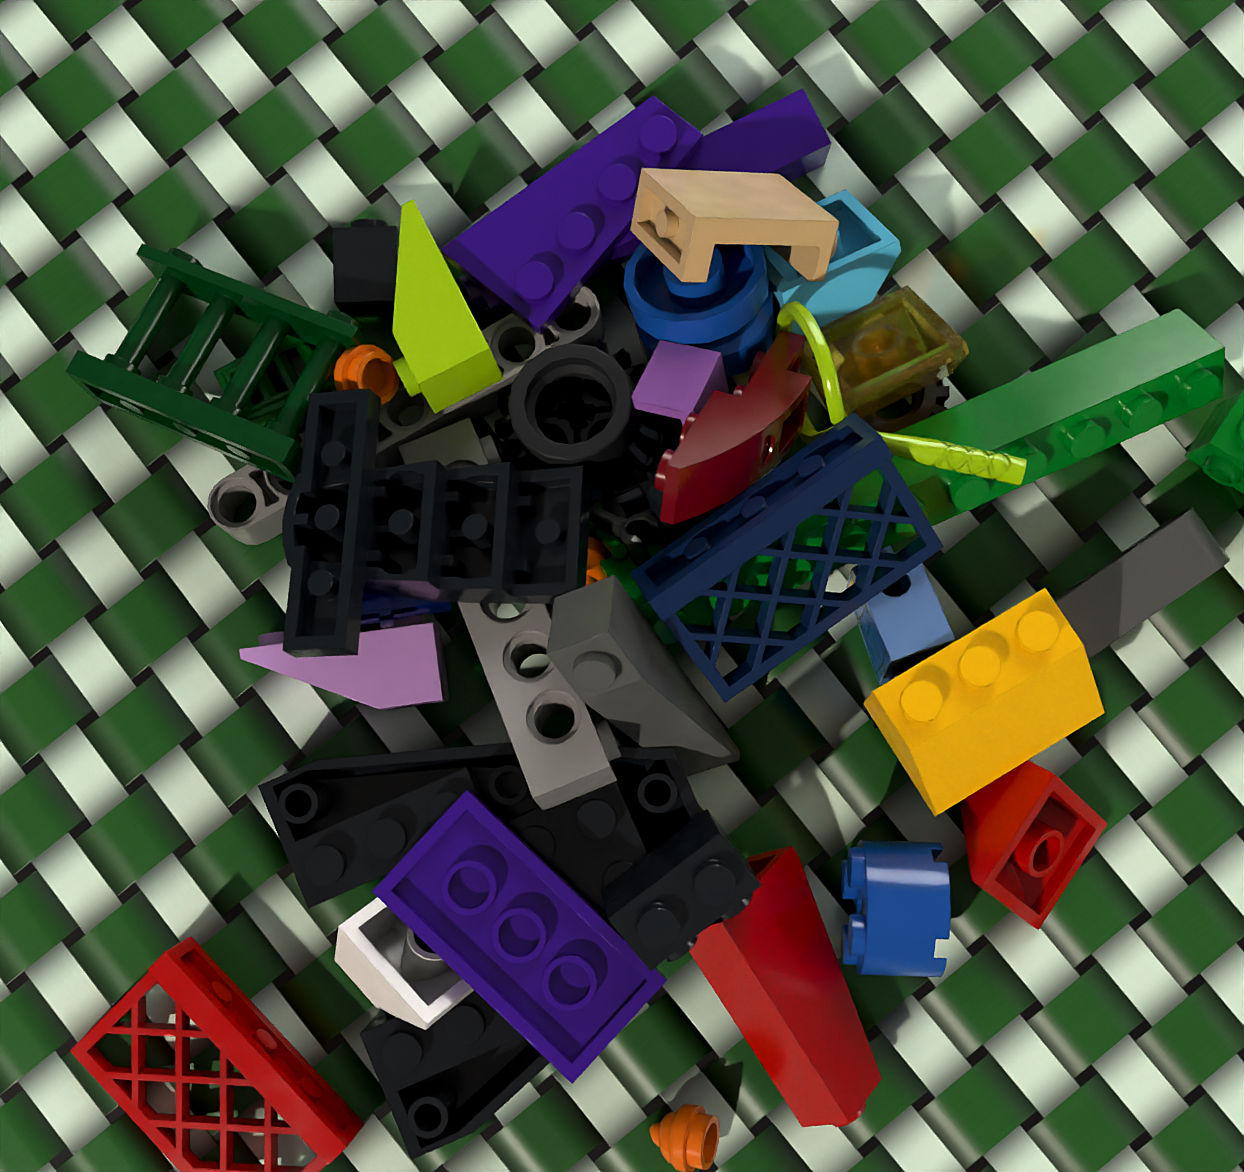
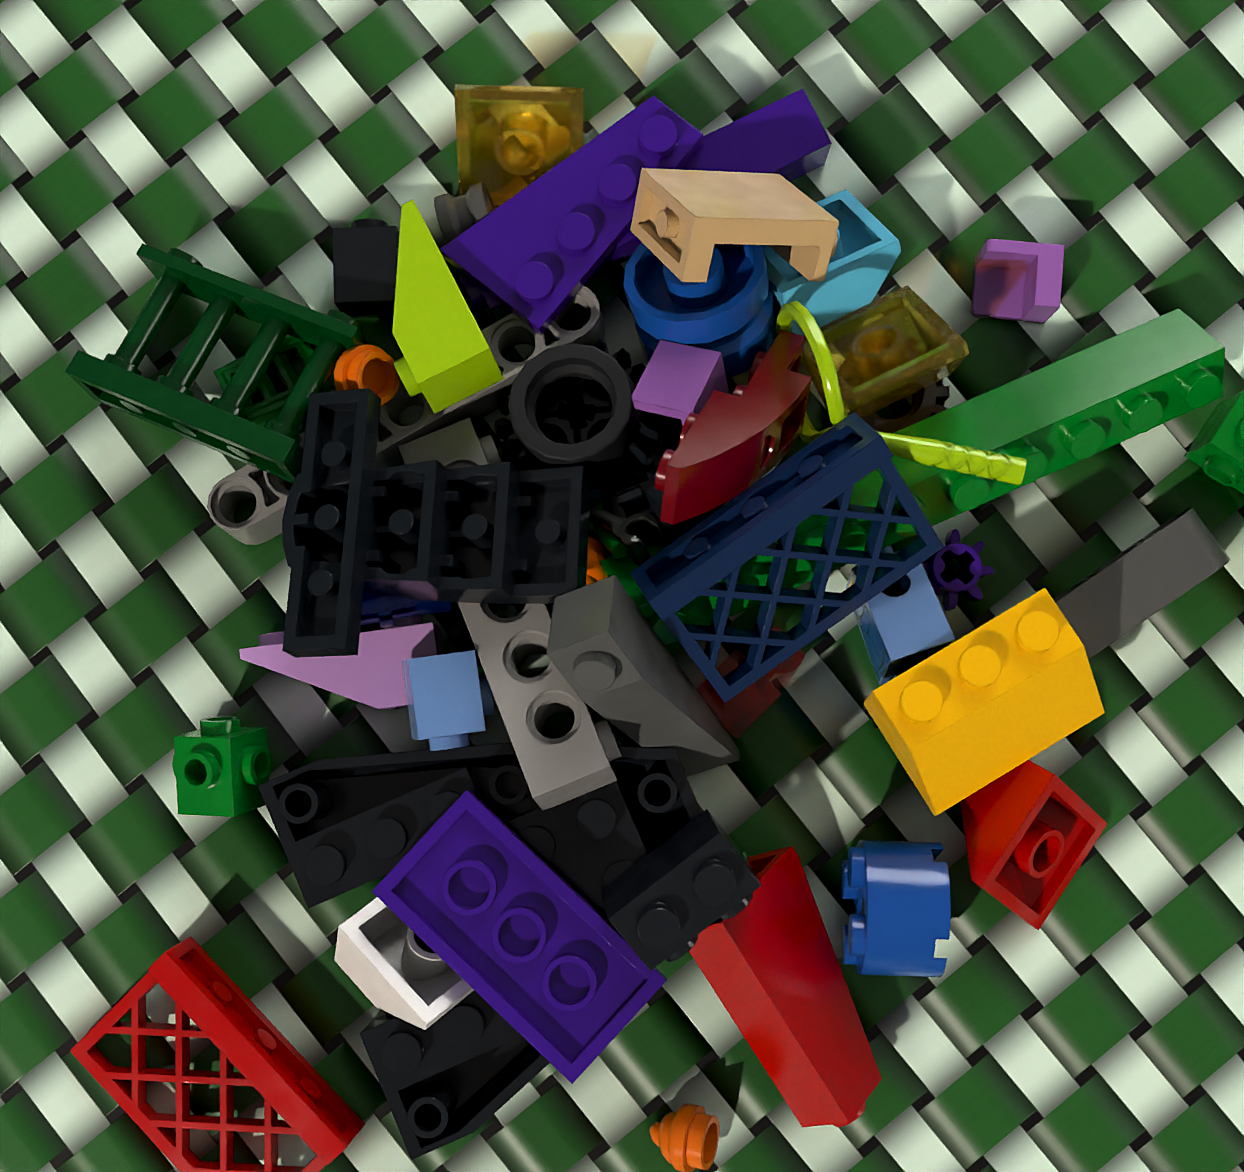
(221, 768): none -> green brick
(446, 698): none -> medium blue brick
(462, 212): none -> dark grey wheel
(515, 134): none -> clear yellow slope
(750, 703): none -> clear red plate
(967, 574): none -> dark purple gear
(1017, 280): none -> medium lavender panel

